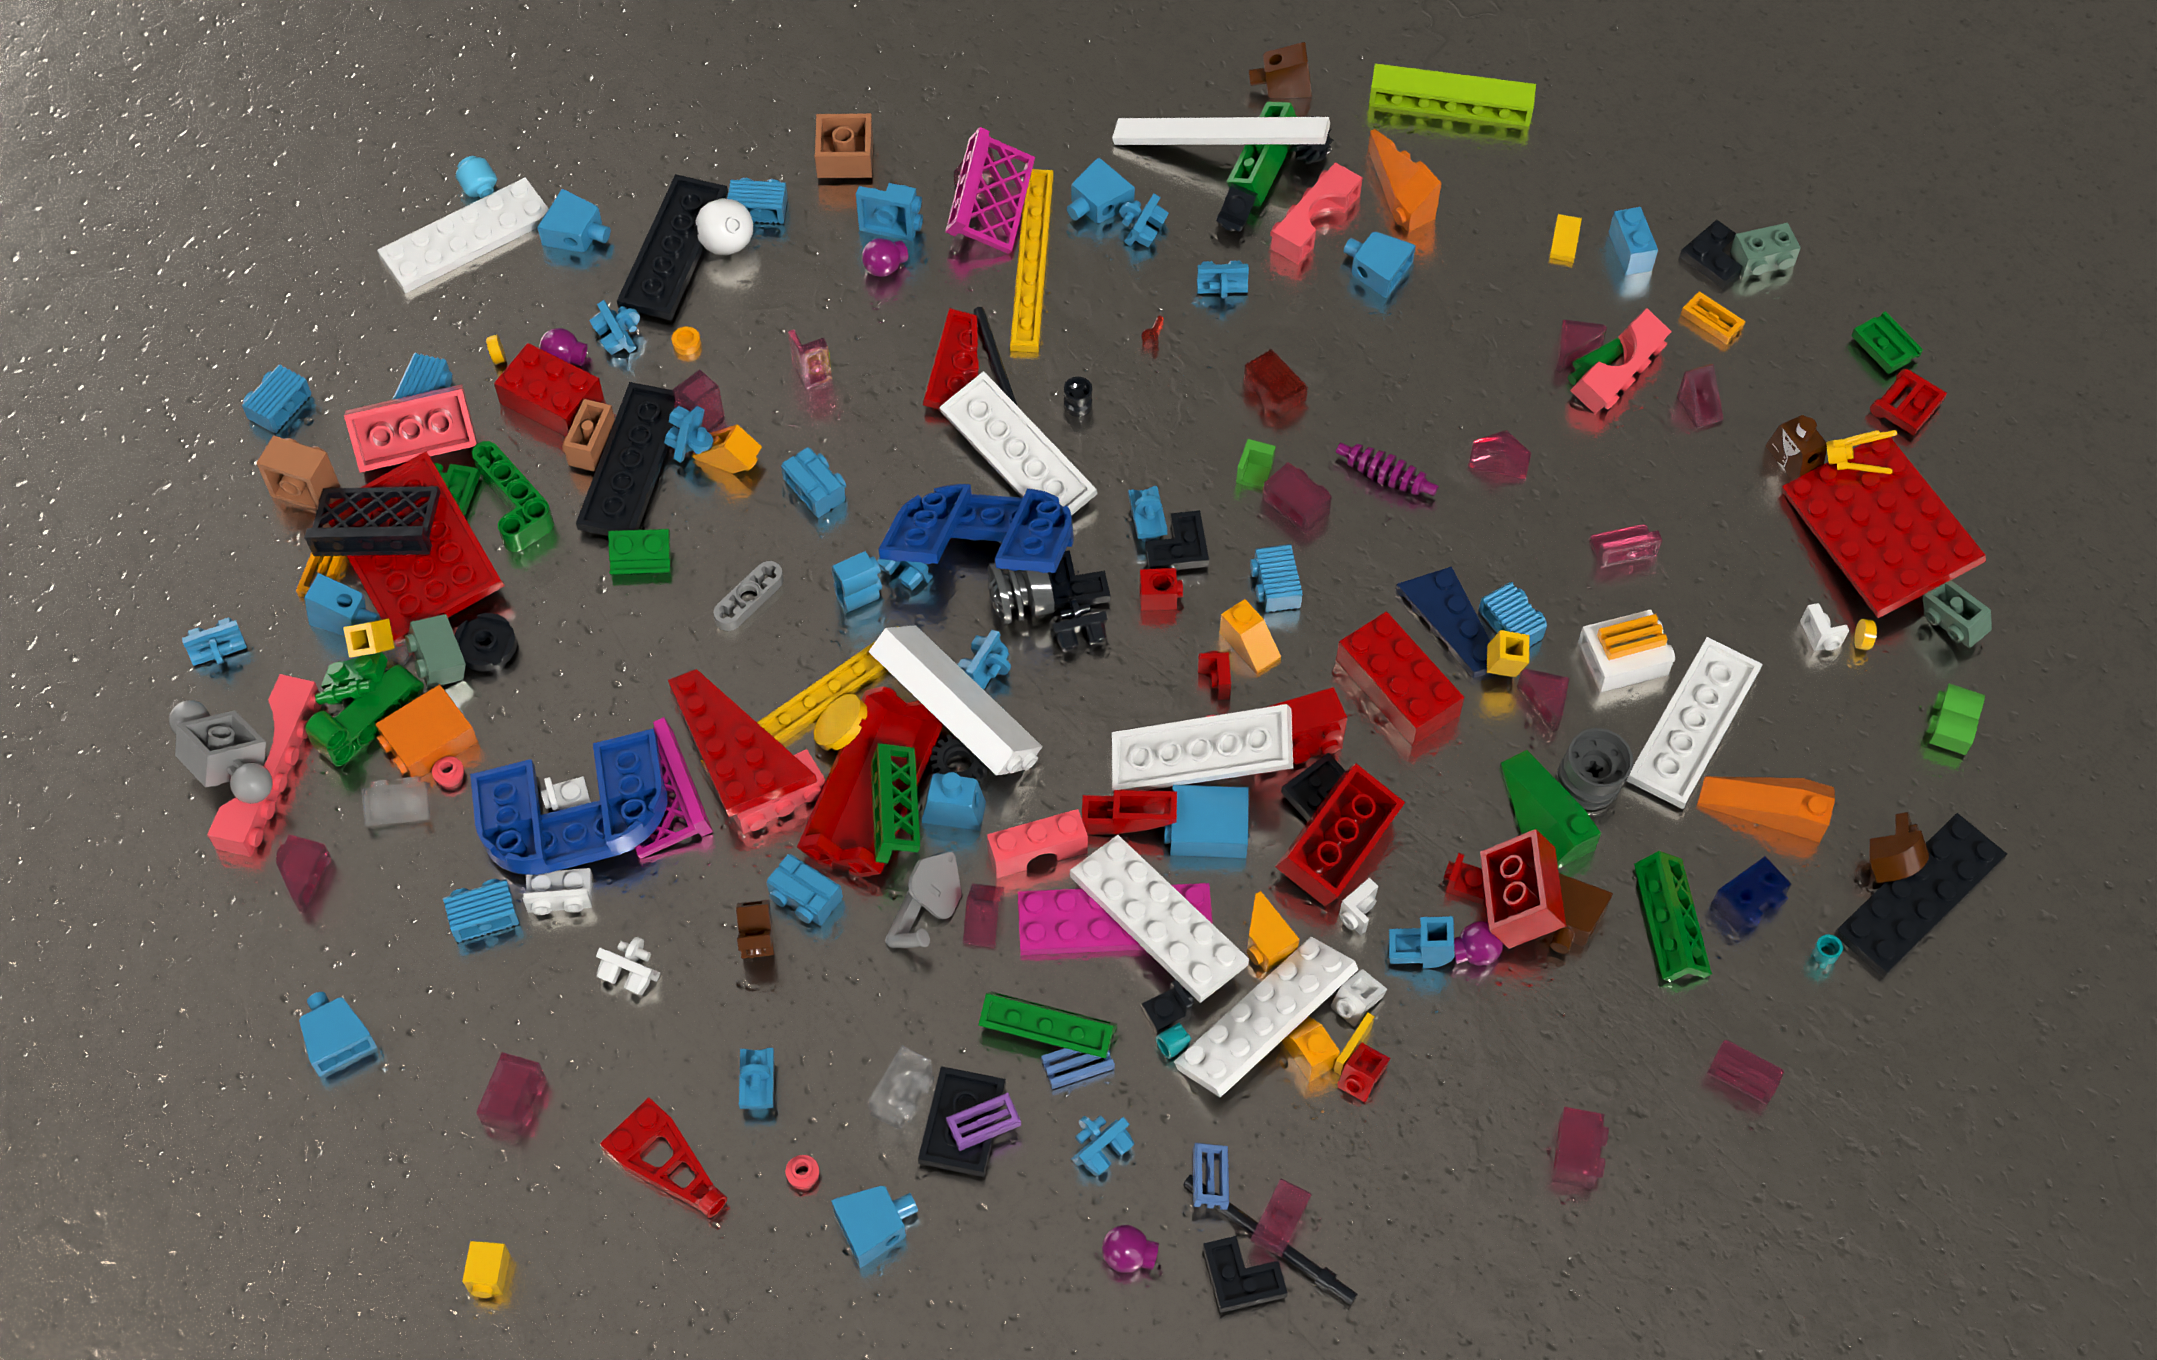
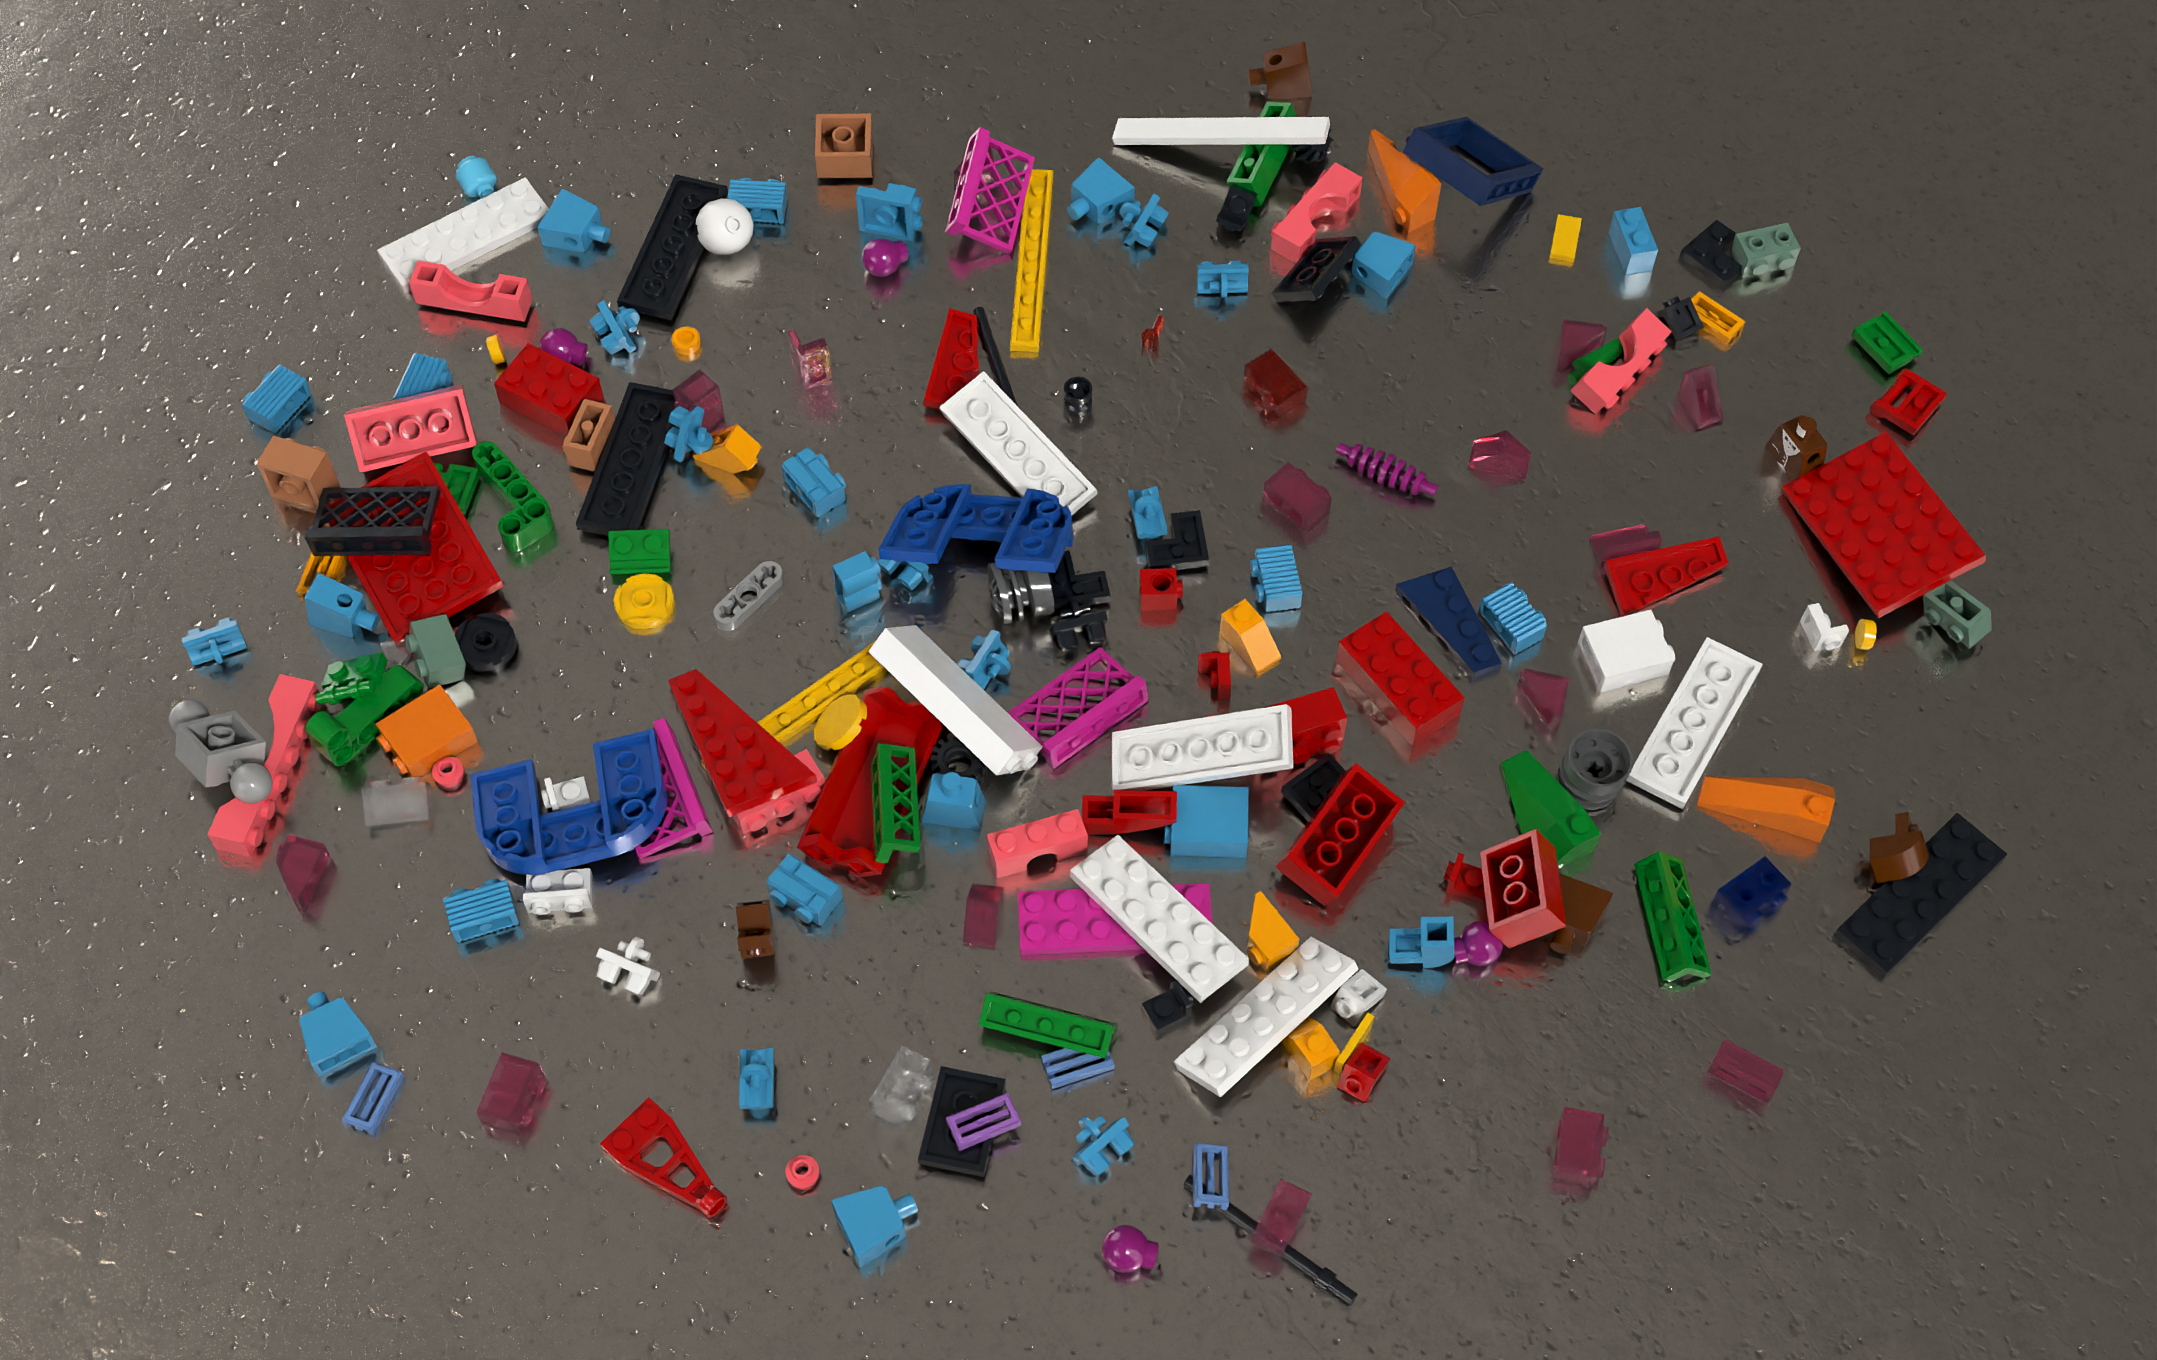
(369, 638): yellow brick -> none
(383, 1104): none -> medium blue tile
(439, 287): none -> coral arch
(486, 1269): yellow brick -> none
(644, 601): none -> yellow tile
(933, 886): light grey piece -> none
(1092, 720): none -> dark pink fence
(1173, 1041): teal hose -> none
(1241, 1286): black plate -> none
(1255, 464): bright green panel -> none
(1316, 269): none -> black plate
(1357, 905): white bracket -> none
(1452, 95): lime brick -> none
(1508, 653): yellow brick -> none
(1514, 174): none -> dark blue window
(1629, 632): light orange tile -> none
(1655, 574): none -> red wing
(1681, 317): none -> black bracket
(1829, 944): teal hose -> none
(1842, 449): yellow plant -> none
(1956, 718): bright green brick -> none

